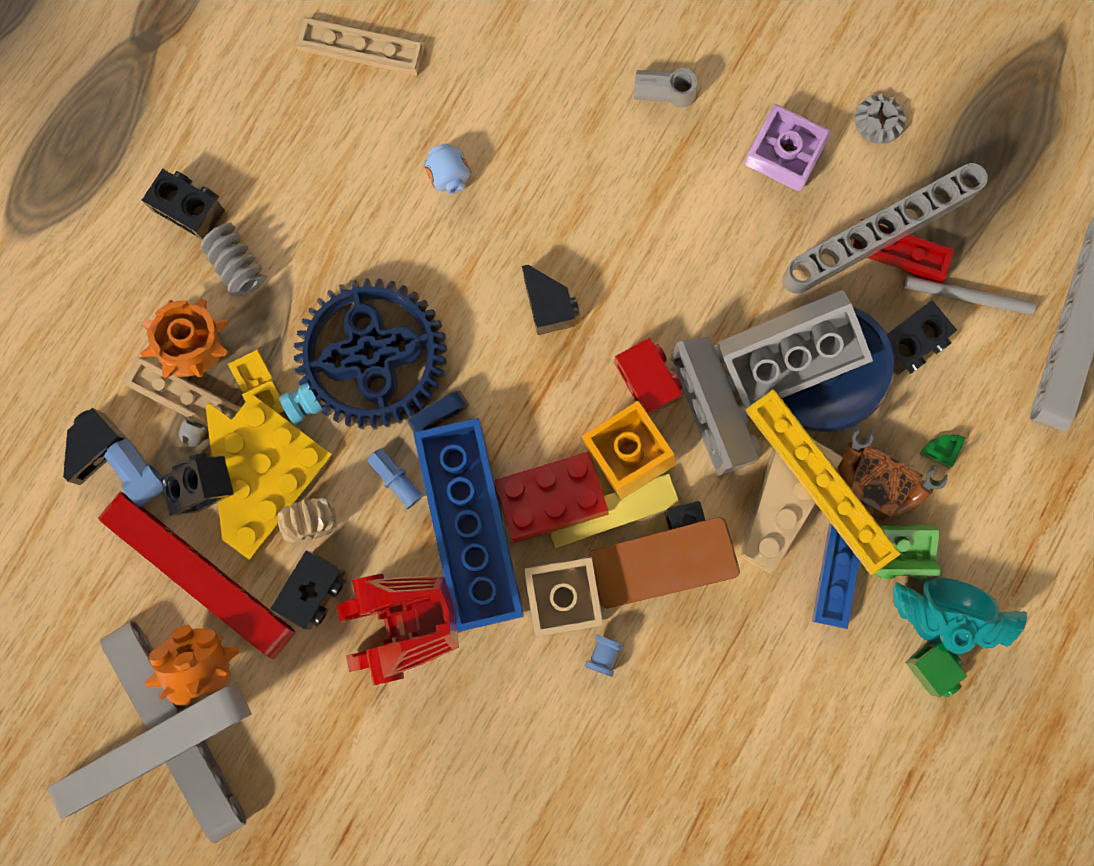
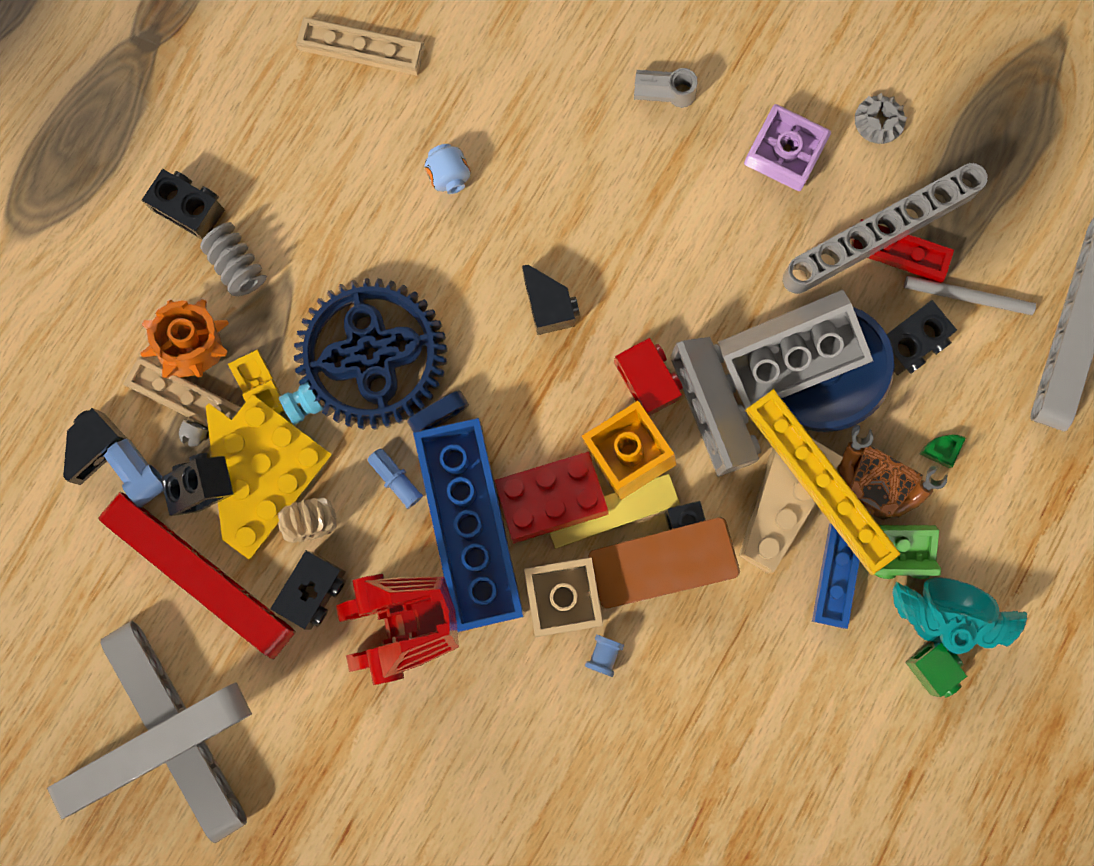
(190, 664): orange brick -> none

